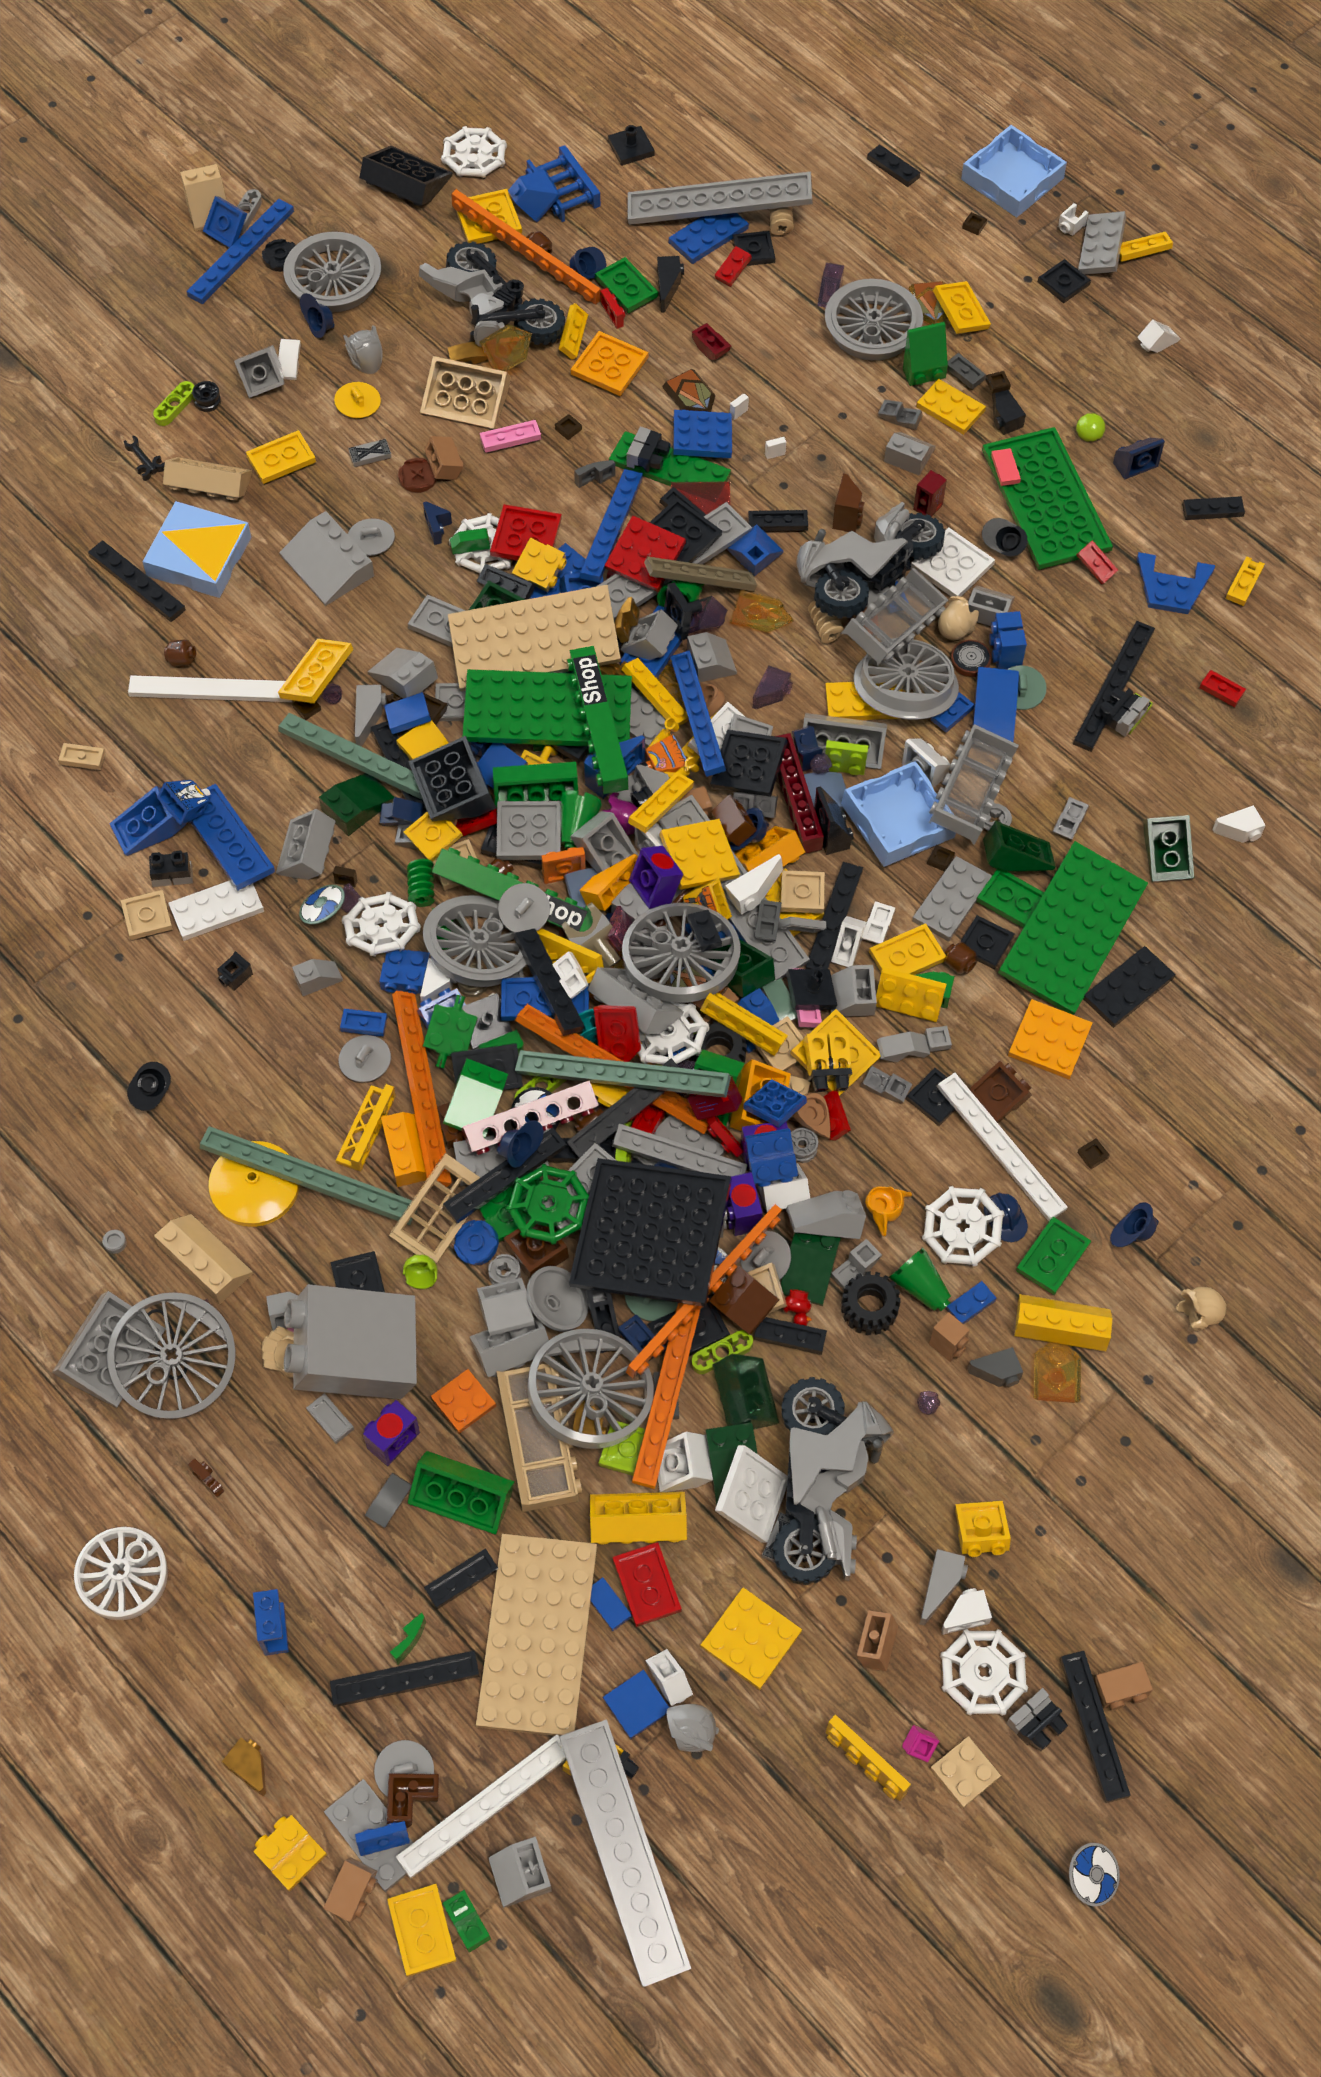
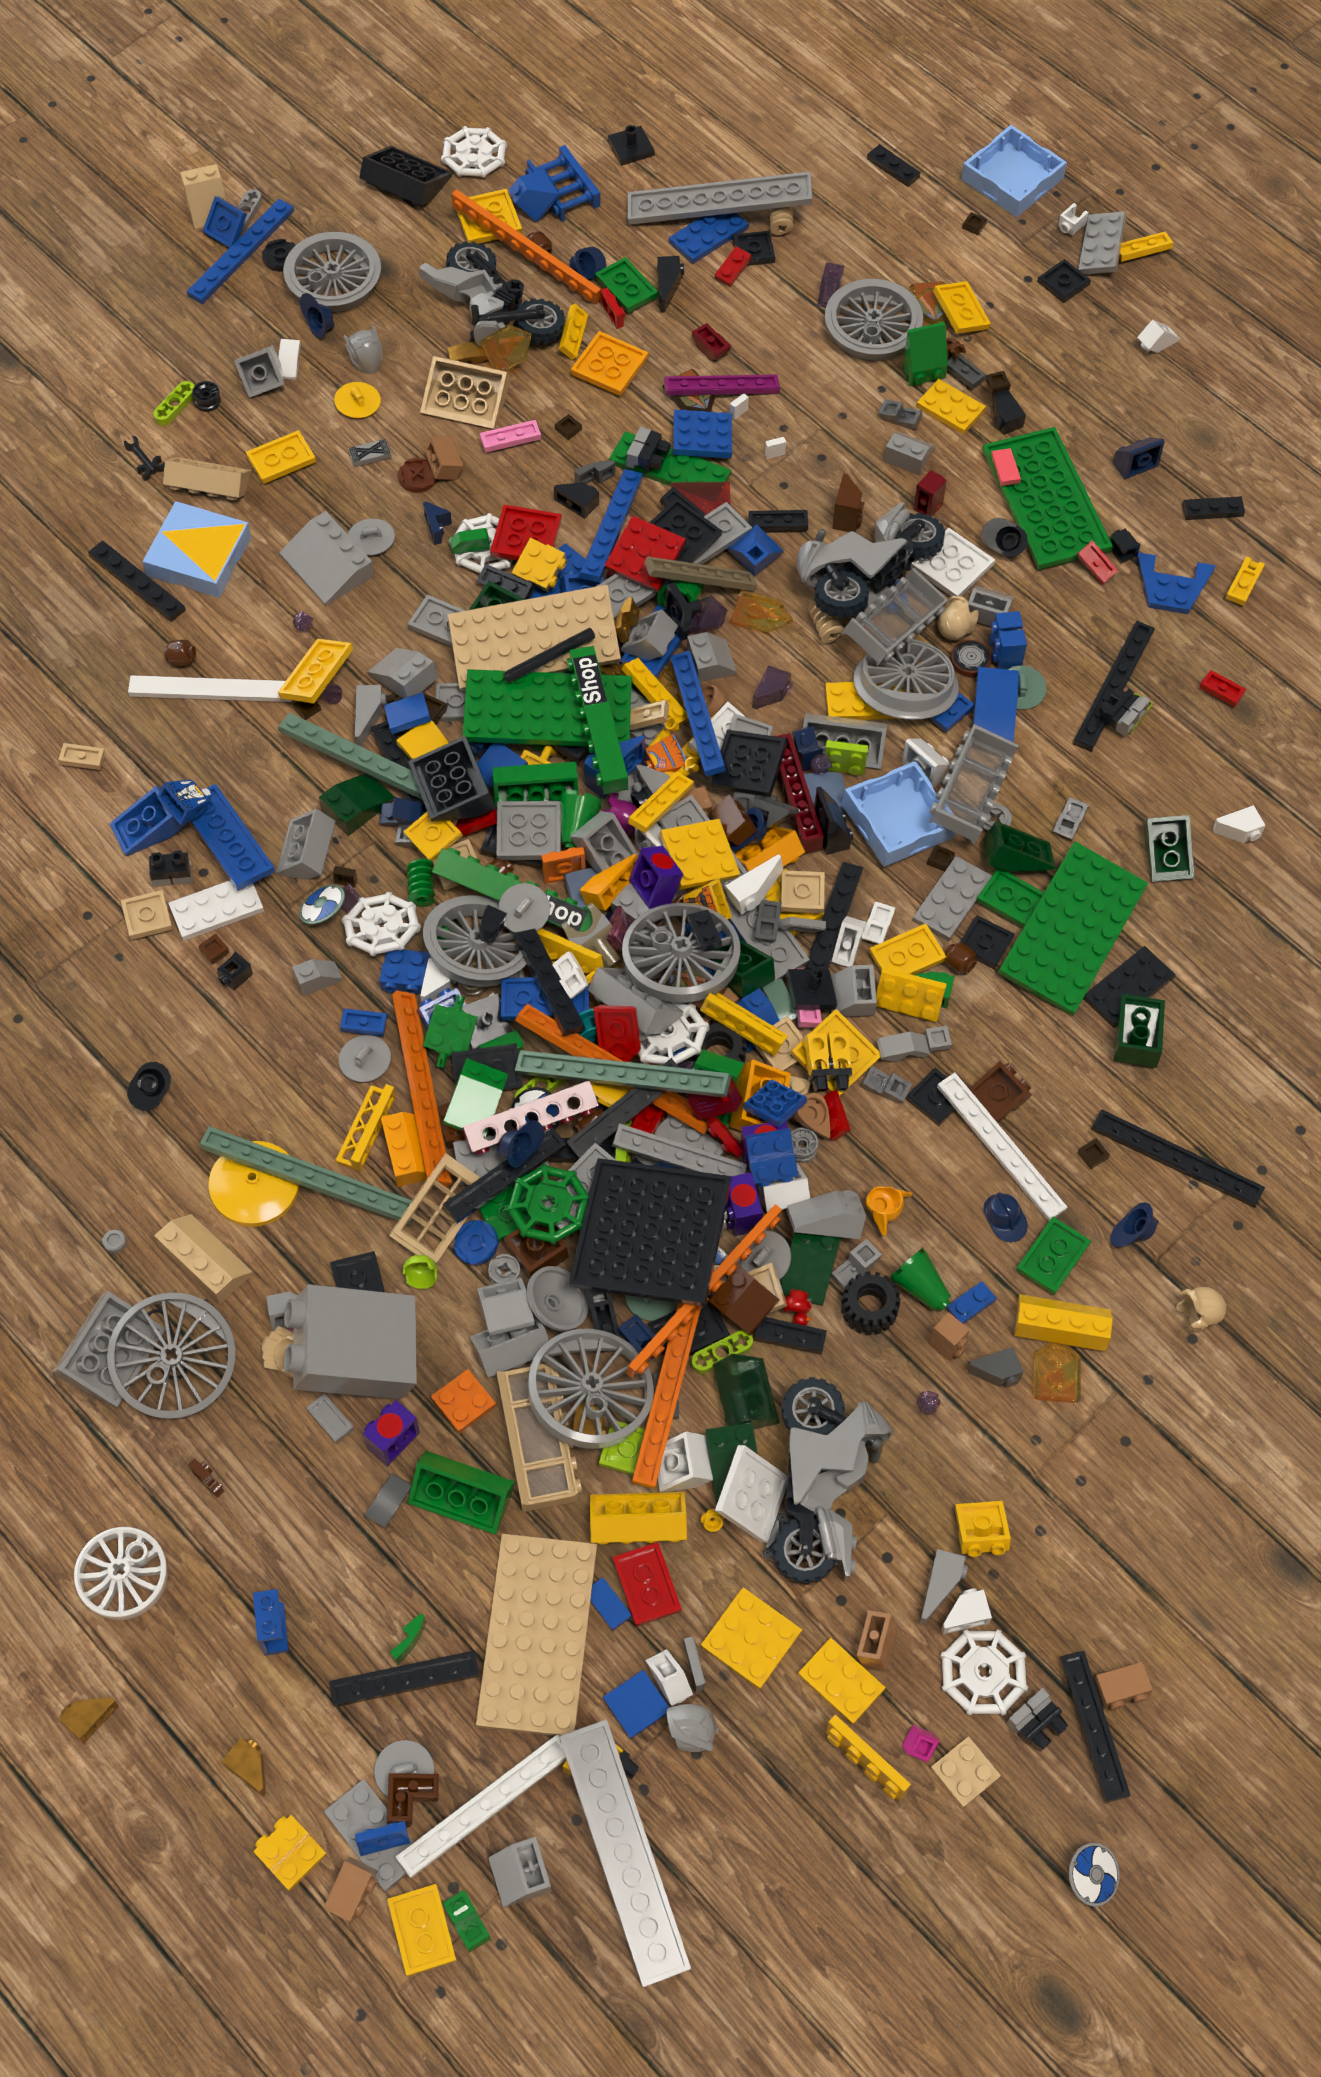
(87, 1715): none -> pearl gold slope
(213, 948): none -> reddish brown plate
(302, 621): none -> plate
(461, 1578): black plate -> none
(491, 924): none -> black leg
(549, 655): none -> black axle
(577, 497): none -> black slope
(649, 715): none -> tan plate
(694, 1664): none -> light grey tile
(714, 1524): none -> yellow plate
(721, 384): none -> magenta tile
(777, 810): none -> dark grey slope
(841, 1681): none -> yellow plate
(954, 347): none -> reddish brown plate
(955, 1215): white plate -> none
(1050, 1039): light orange plate -> none
(1090, 427): lime hair -> none
(1124, 545): none -> black window
(1139, 1031): none -> dark green slope
(1178, 1158): none -> black tile

